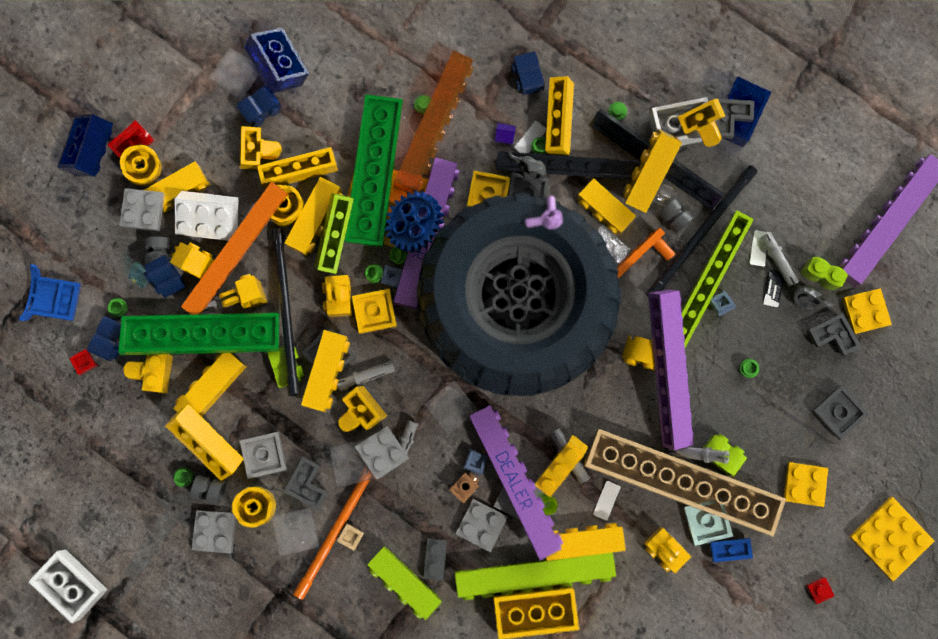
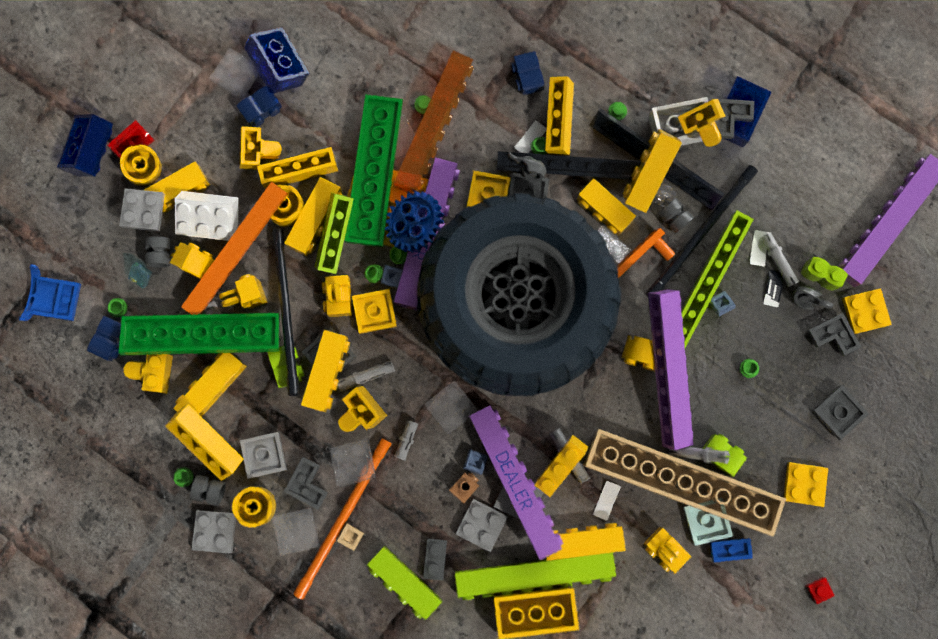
(68, 585): white brick -> none
(83, 362): red plate -> none
(164, 276): dark blue brick -> none
(381, 453): light grey plate -> none
(505, 133): dark purple slope -> none
(550, 219): lavender piece -> none
(553, 505): clear neon green plate -> none
(891, 539): yellow plate -> none

